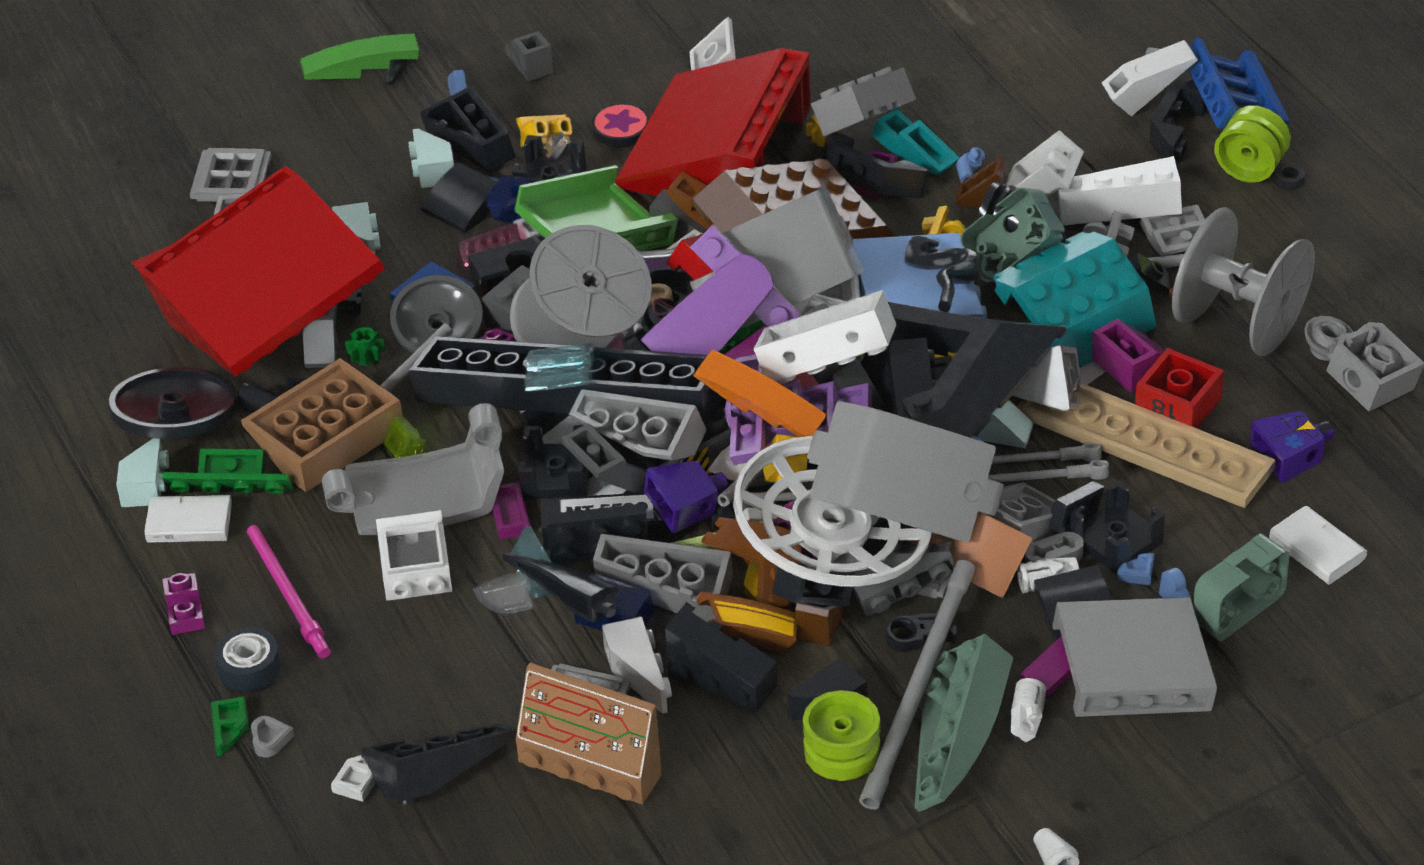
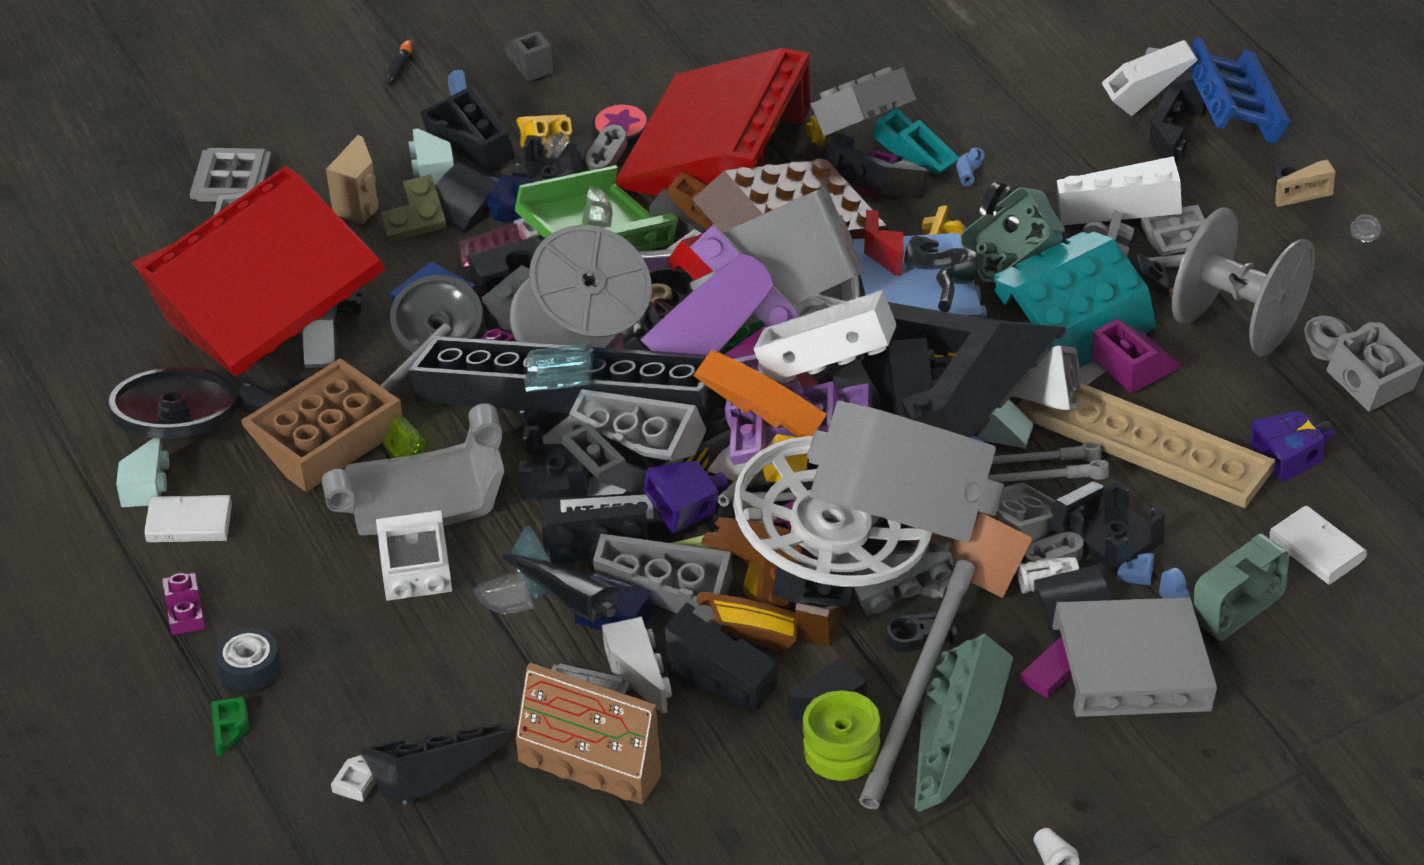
(229, 469): green bracket -> none
(270, 735): light grey tile -> none
(310, 628): dark pink bar -> none
(349, 58): bright green slope -> none
(353, 183): none -> tan slope
(361, 223): light aqua slope -> none
(365, 346): green gear -> none
(420, 216): none -> olive plate
(510, 511): magenta tile -> none
(598, 209): none -> clear brick
(602, 148): none -> light grey beam
(715, 47): white slope -> none
(883, 246): none -> red slope
(975, 187): reddish brown slope -> none
(1027, 708): white hinge -> none
(1047, 166): white window -> none
(1180, 388): red brick -> none
(1252, 144): lime wheel -> none
(1320, 184): none -> tan slope
(1366, 228): none -> clear plate

